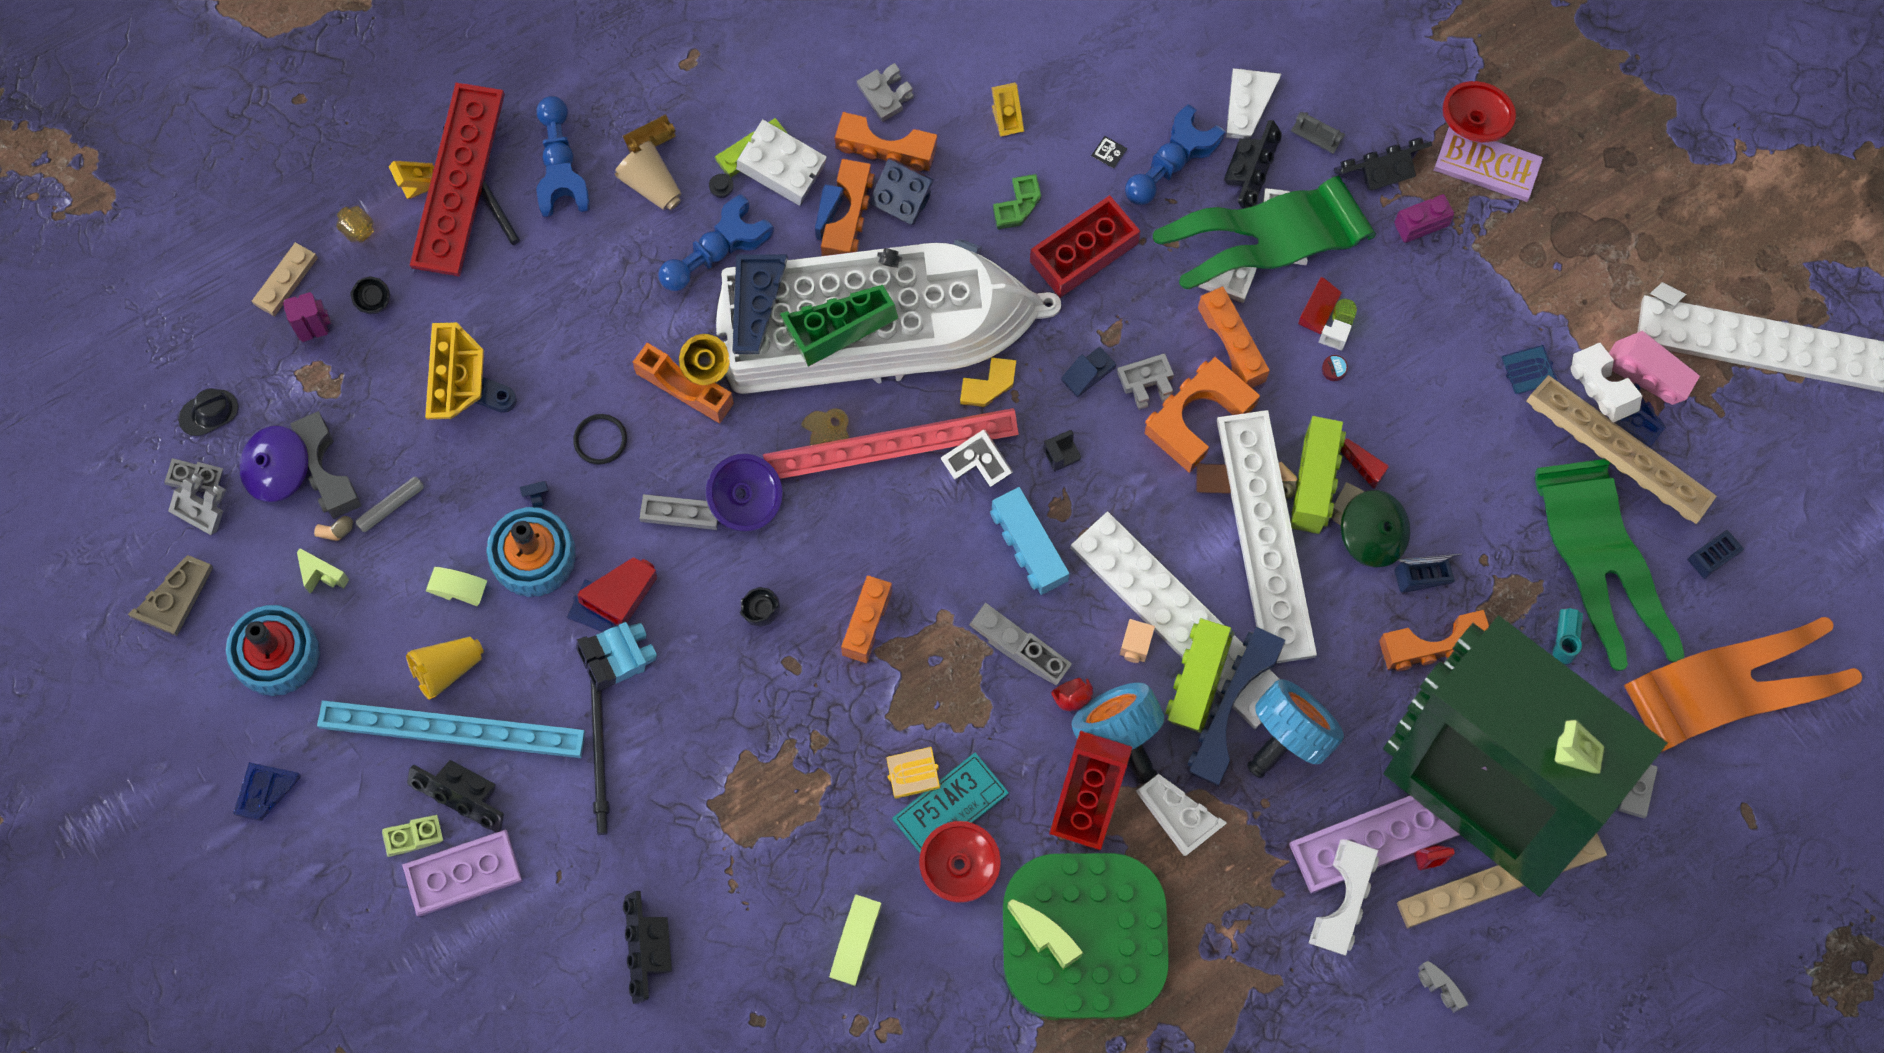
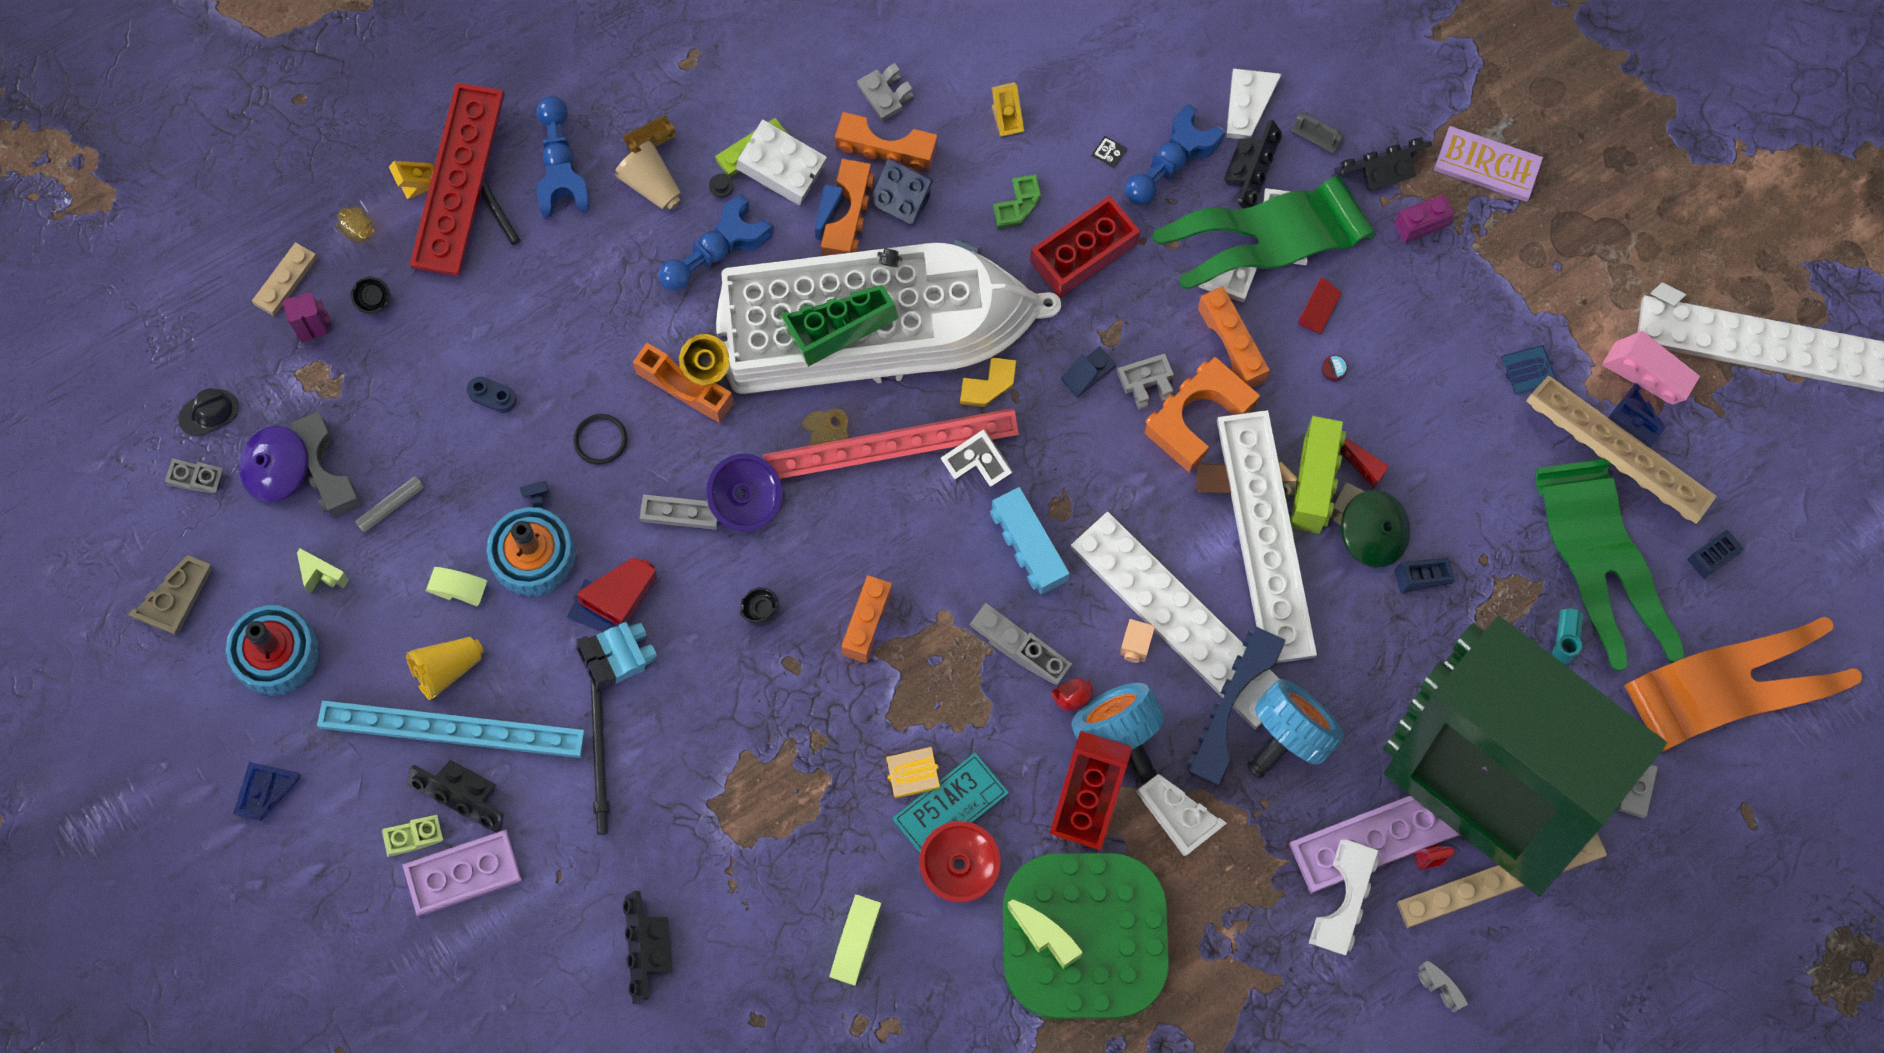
(193, 509): light grey plate -> none
(335, 531): arm -> none
(453, 371): yellow wedge -> none
(755, 295): dark blue wing -> none
(1061, 450): black panel -> none
(1200, 675): lime brick -> none
(1343, 318): leg -> none
(1404, 648): orange arch -> none
(1426, 559): sticker -> none
(1479, 111): red dish -> none
(1579, 748): yellowish green slope -> none
(1614, 398): white arch -> none

